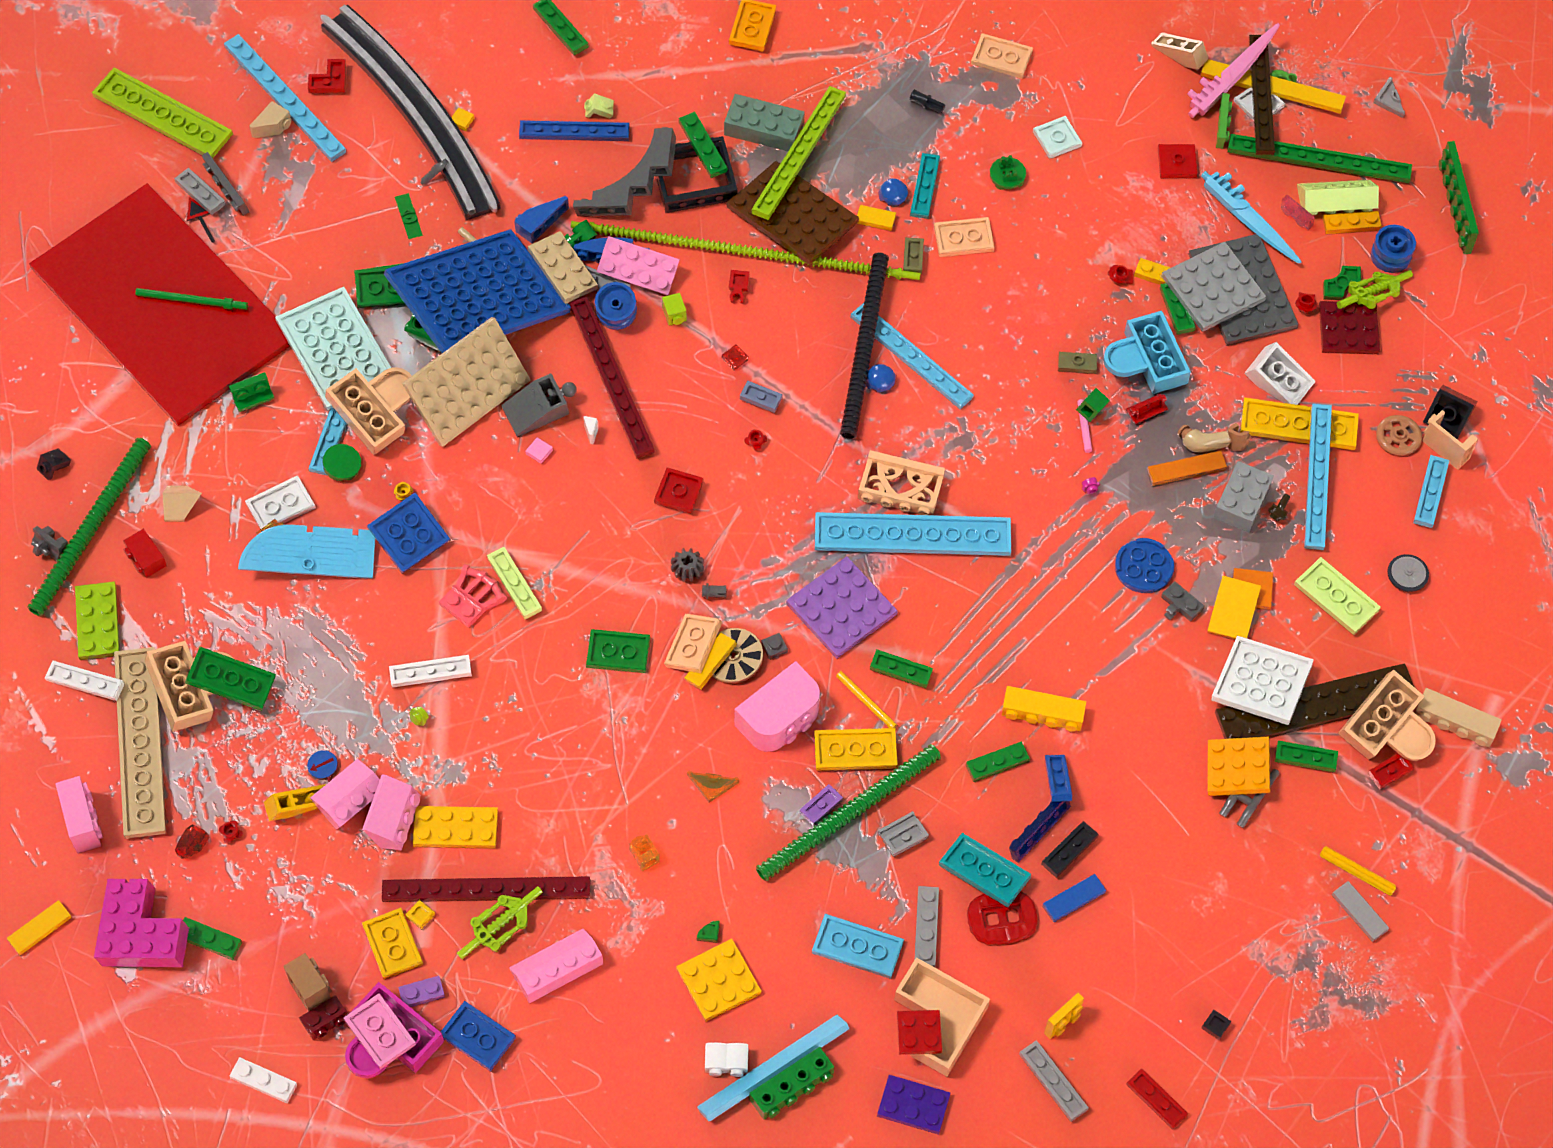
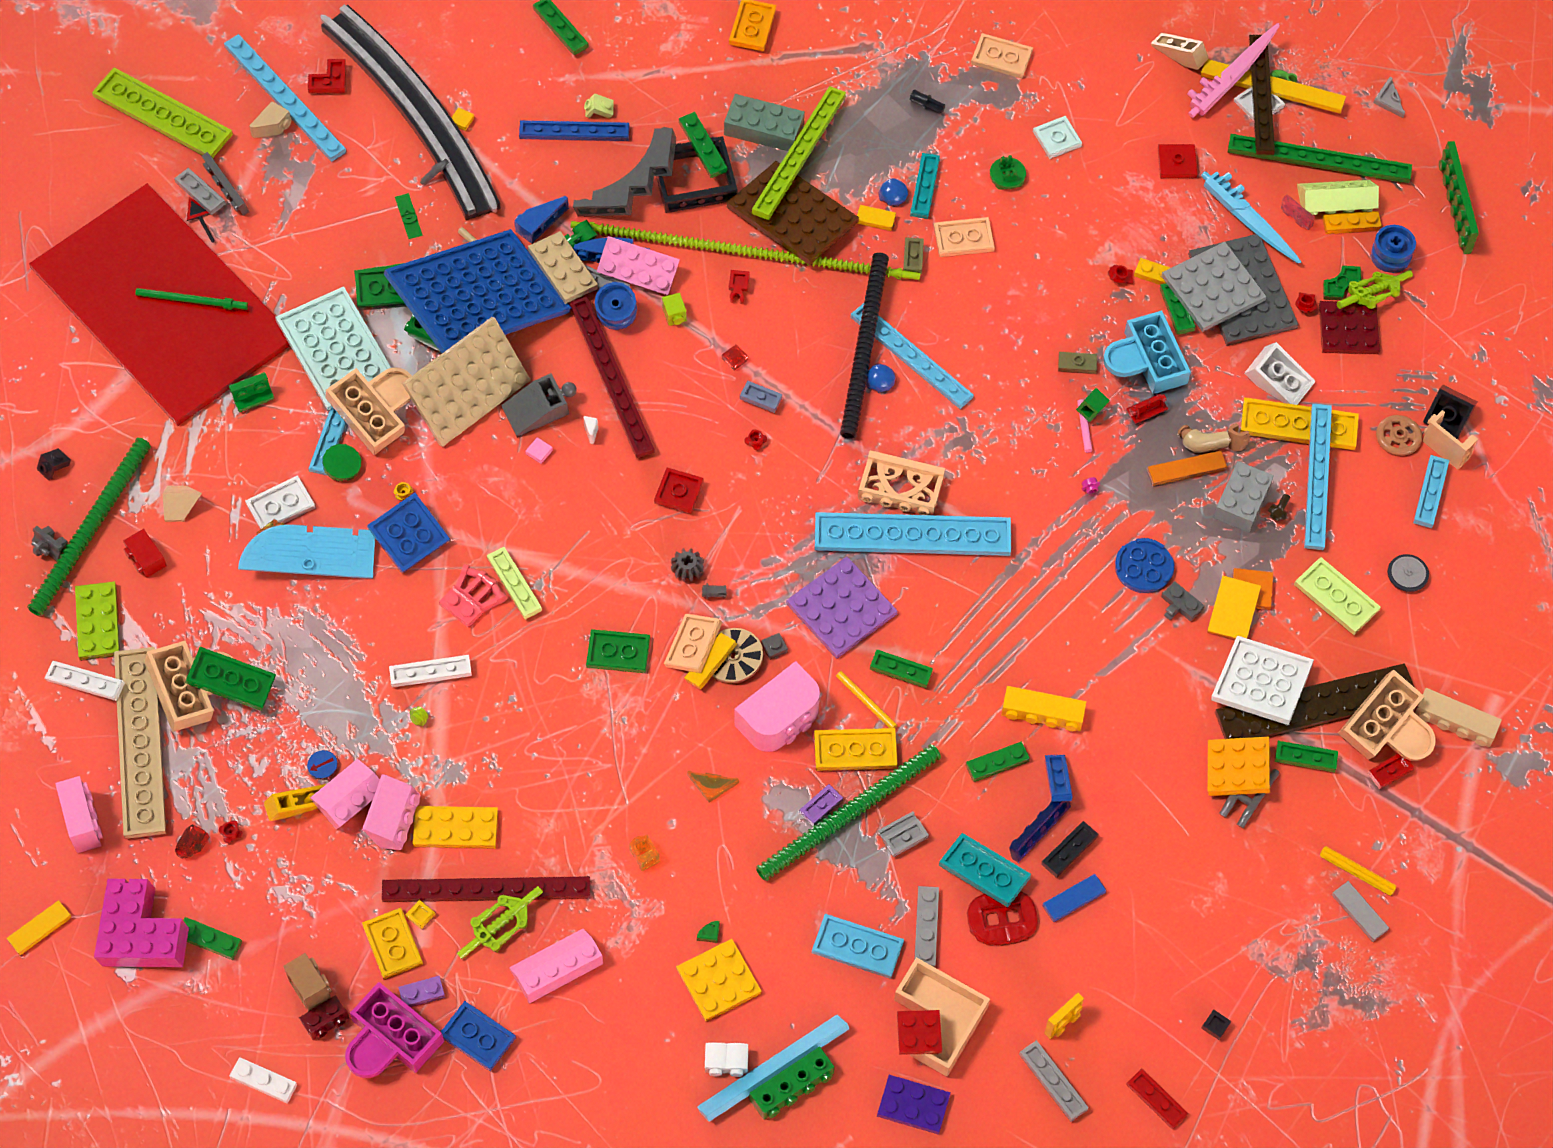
(379, 1031): bright pink plate -> none
(1224, 121): bright green plate -> none

